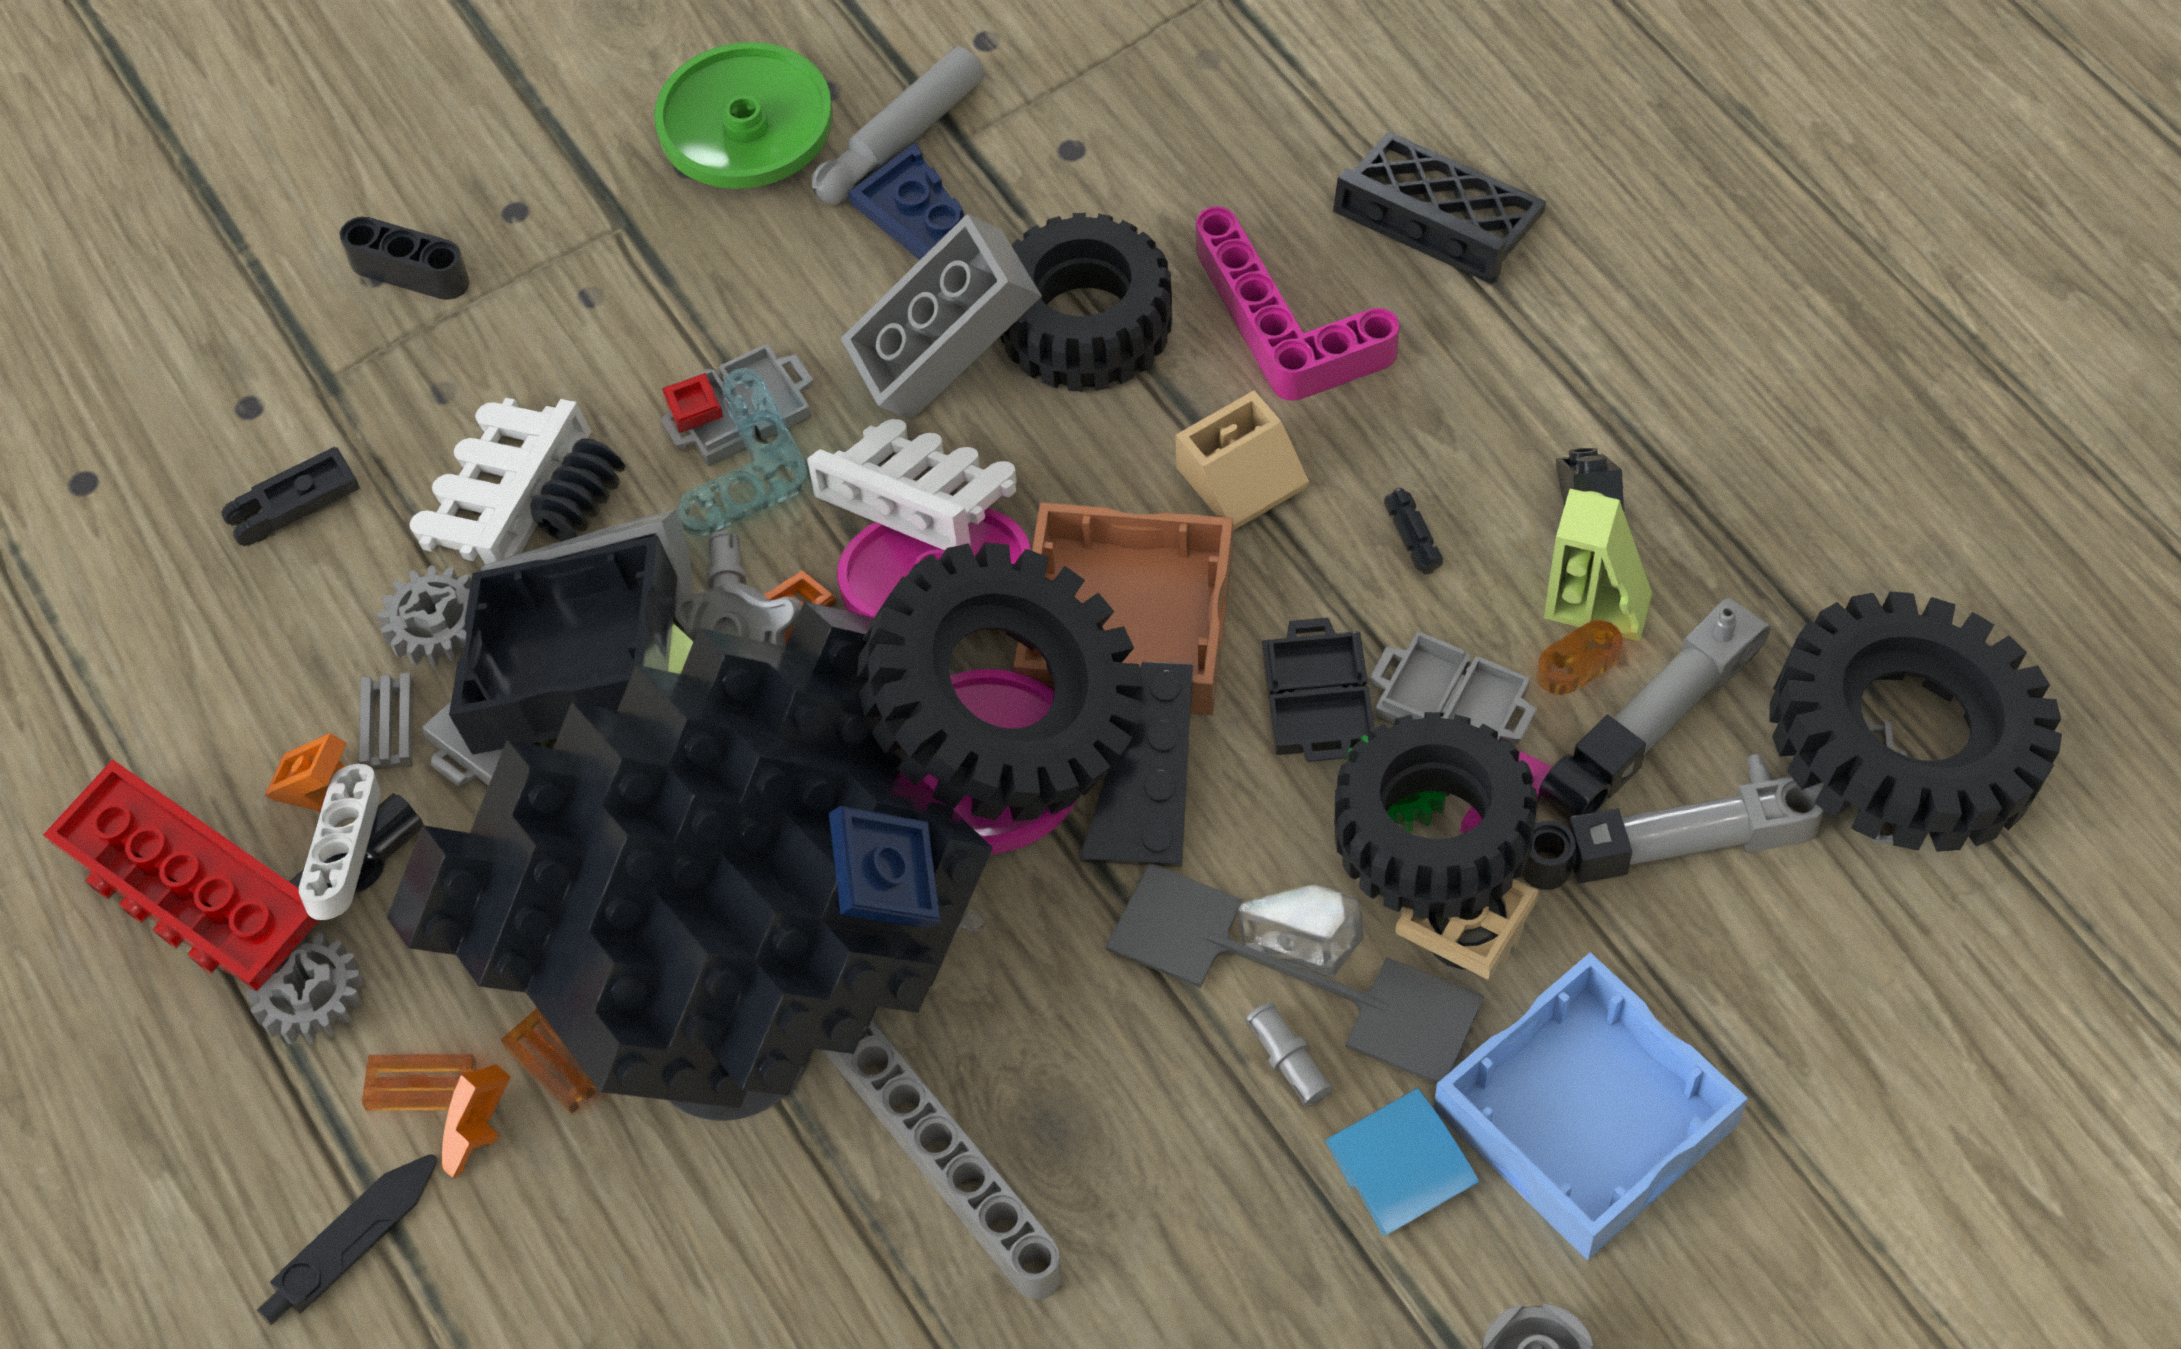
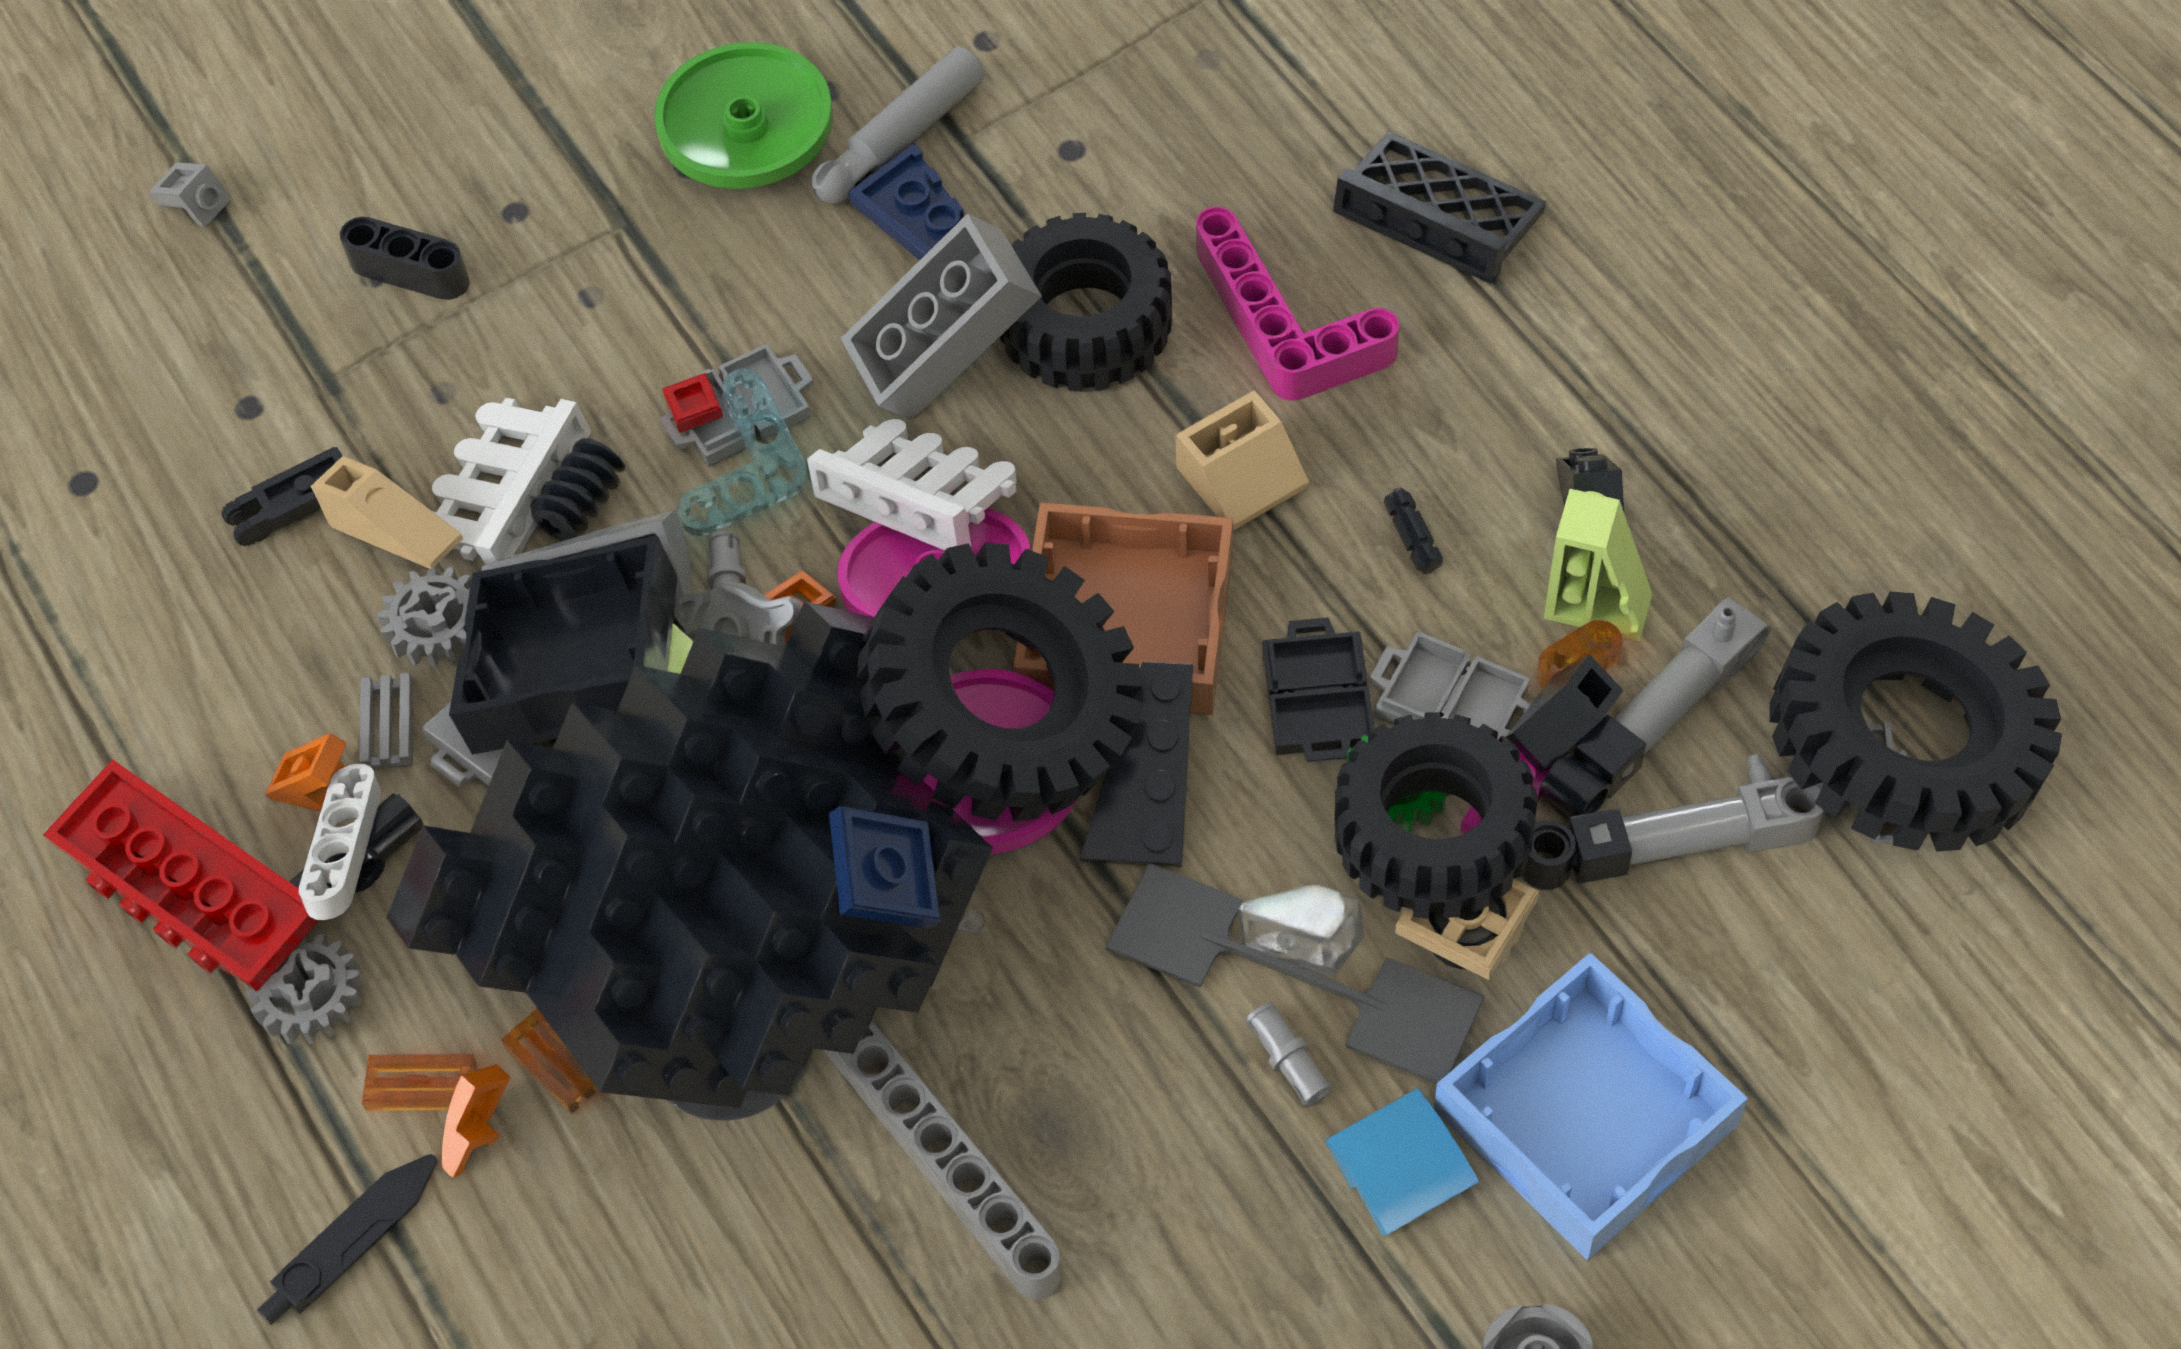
(193, 189): none -> light grey bracket
(383, 514): none -> tan slope
(1564, 712): none -> black slope

